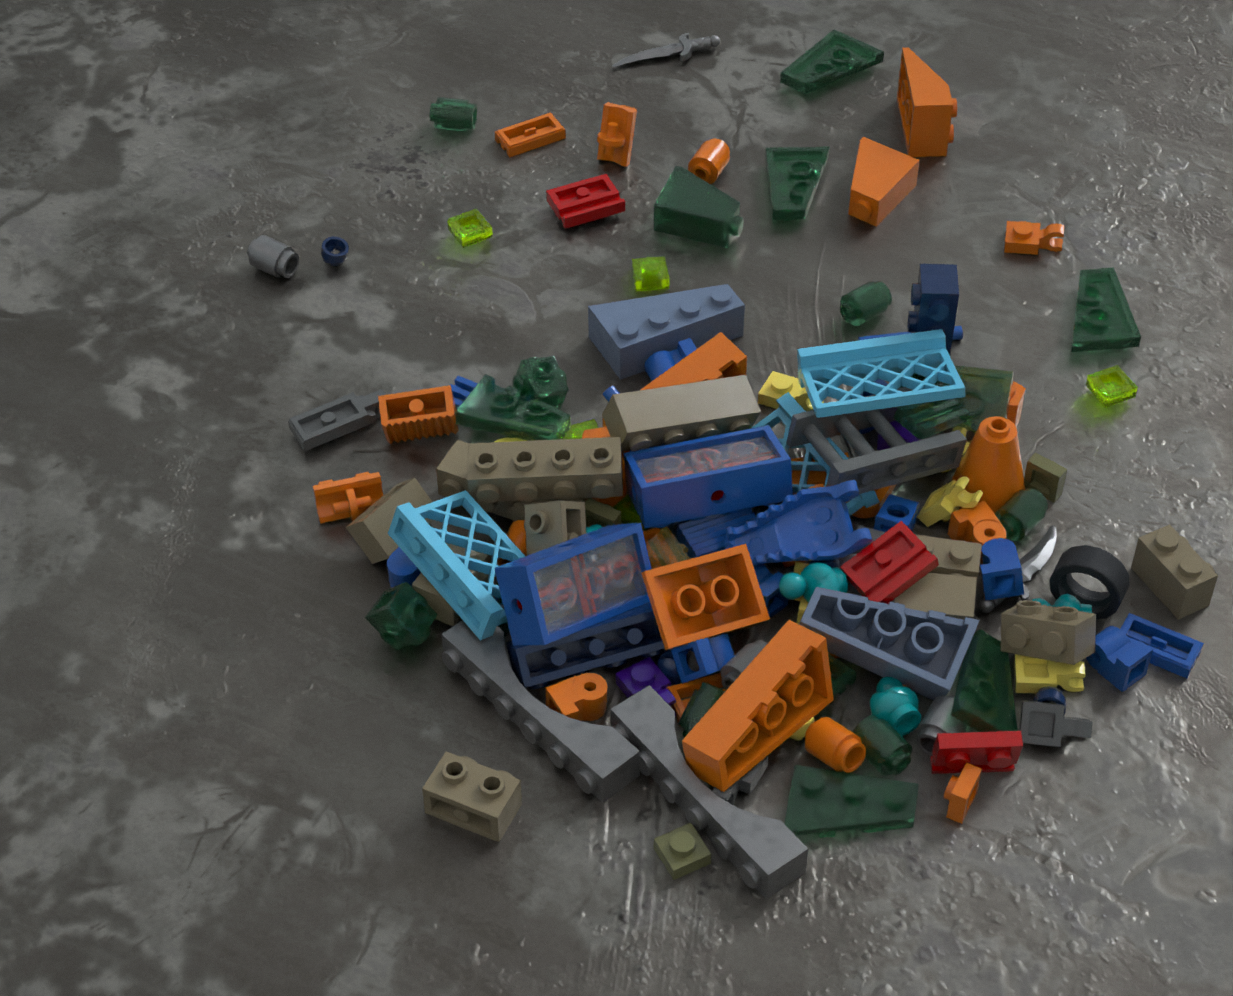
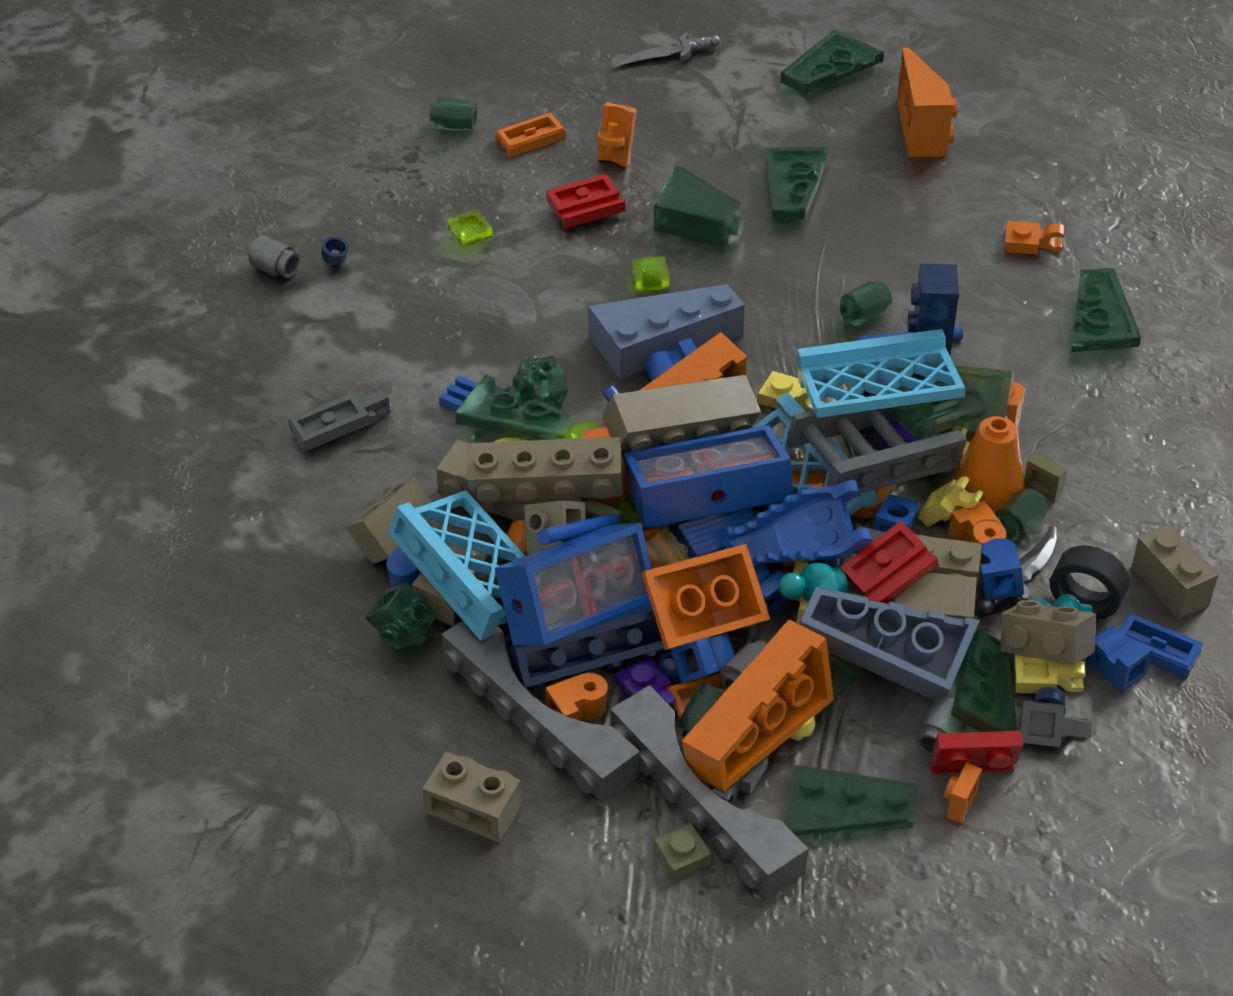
(347, 496): orange hips -> none
(418, 414): orange brick -> none
(575, 529): none -> blue bar
(710, 160): orange brick -> none
(834, 745): orange brick -> none
(880, 181): orange slope -> none
(884, 746): clear green brick -> none
(896, 705): teal animal -> none
(1111, 386): clear neon green plate -> none

